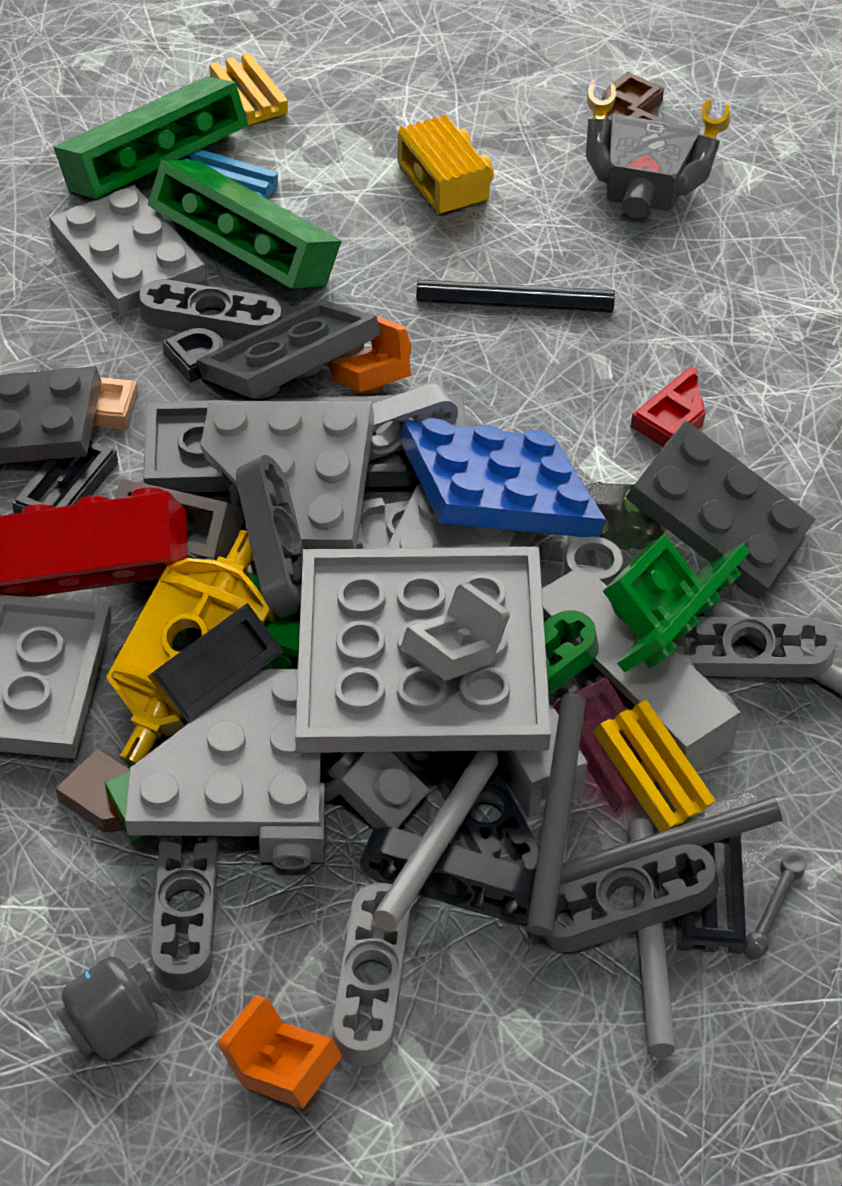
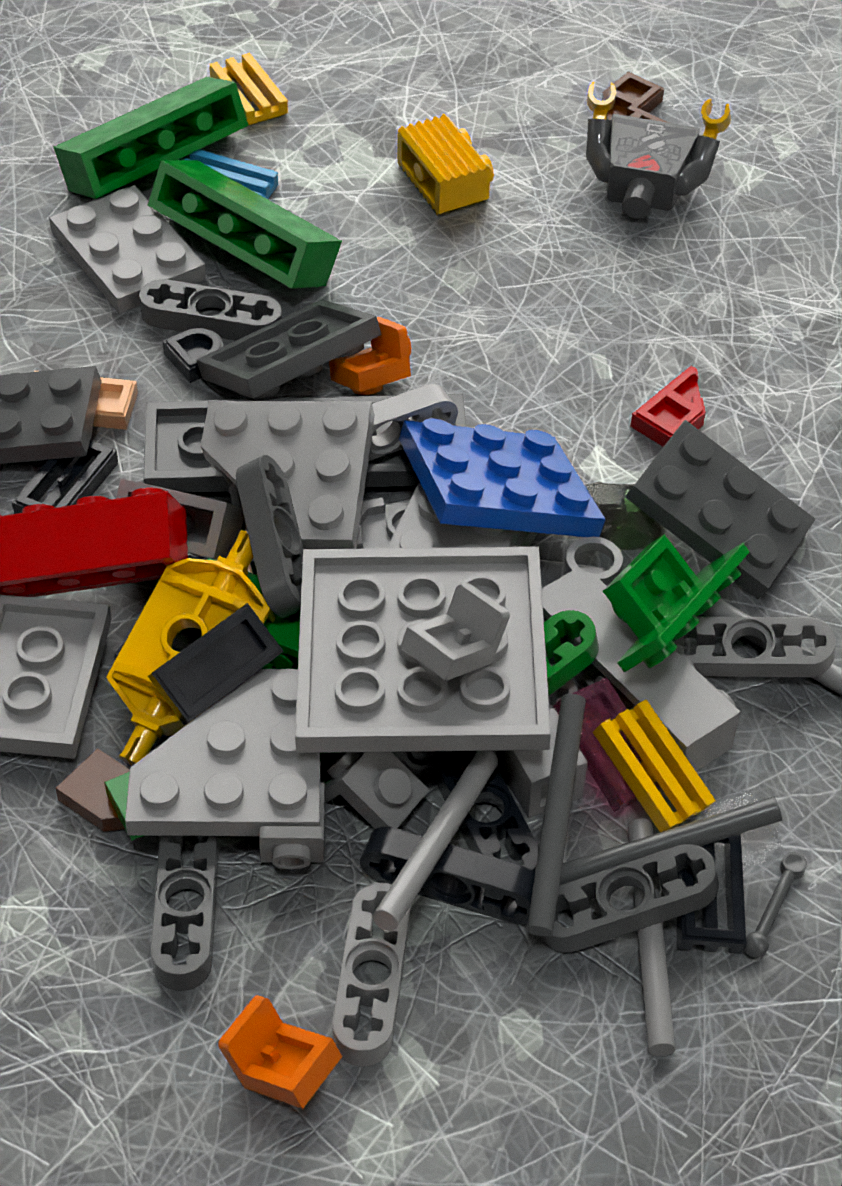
(109, 1007): dark grey head -> none
(515, 294): black bar -> none

